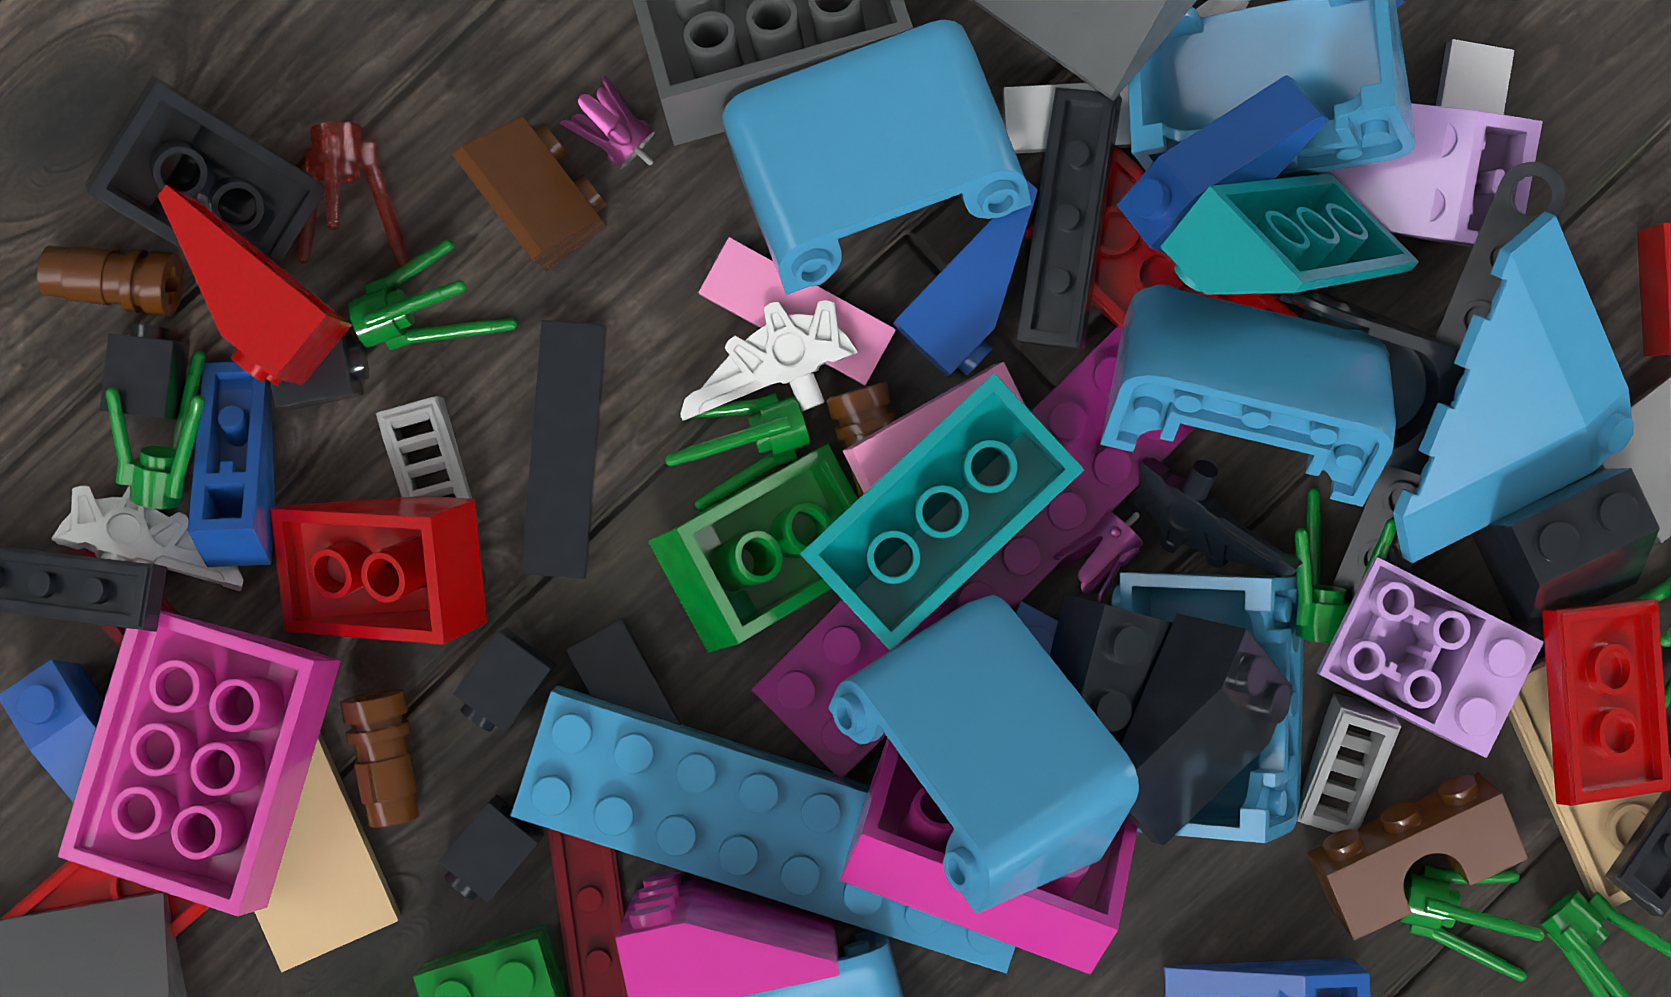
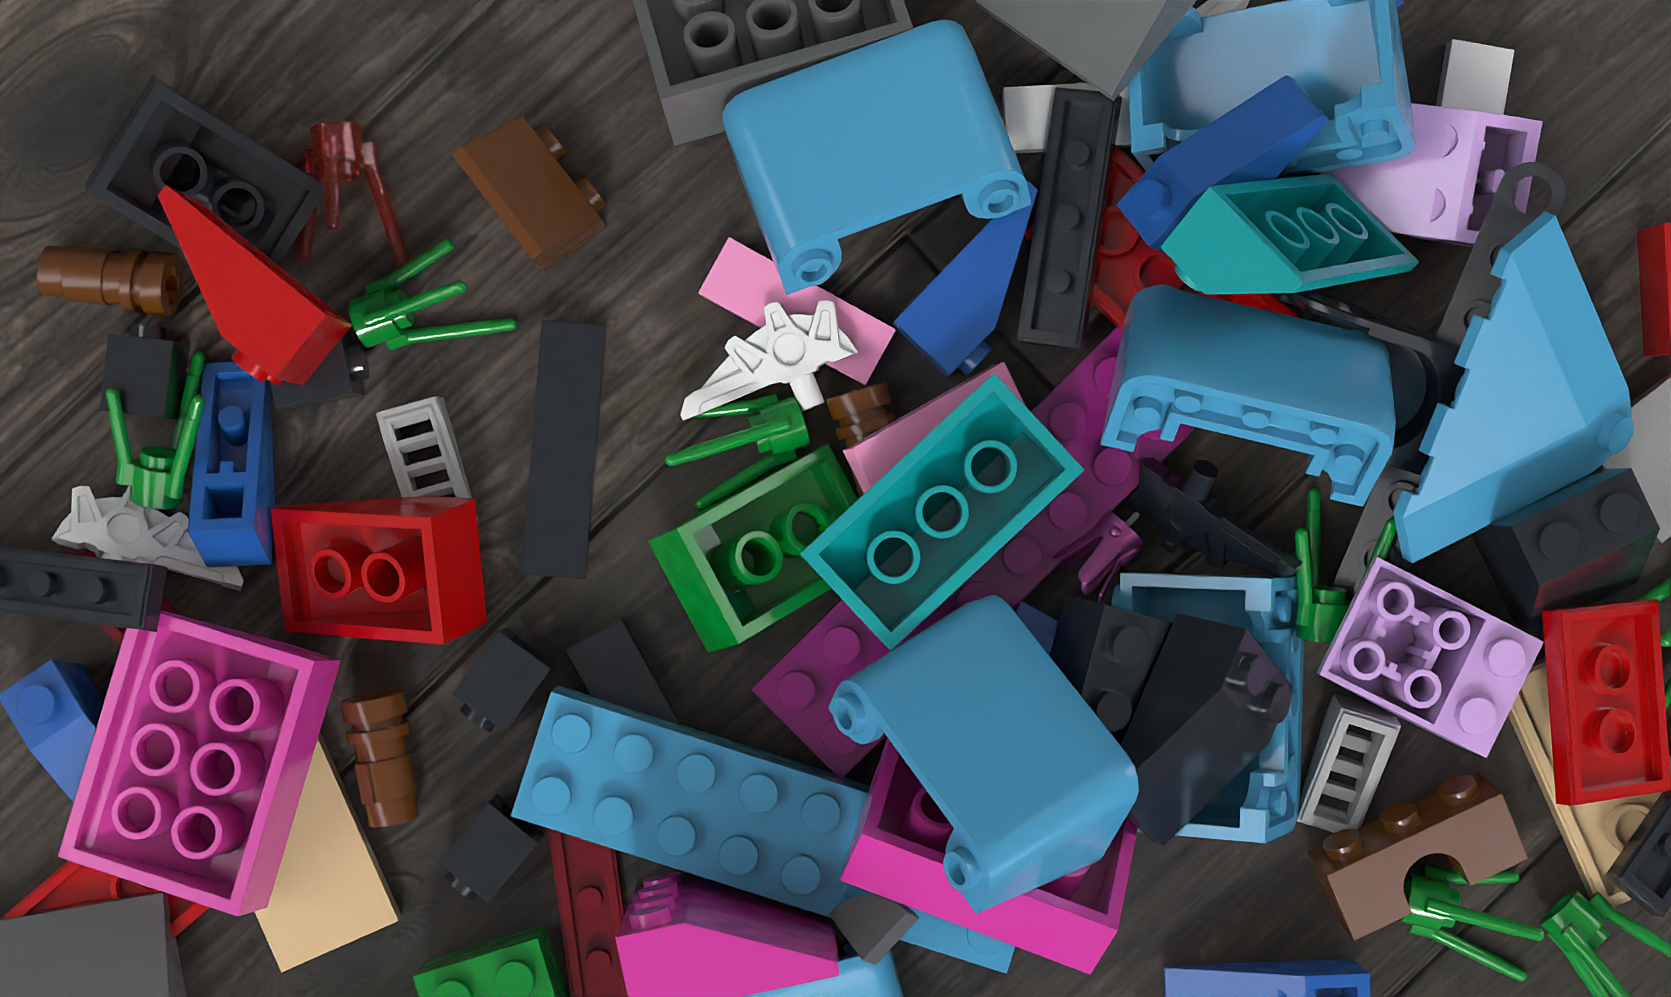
(611, 126): flat silver piece -> none
(873, 924): none -> dark grey tile

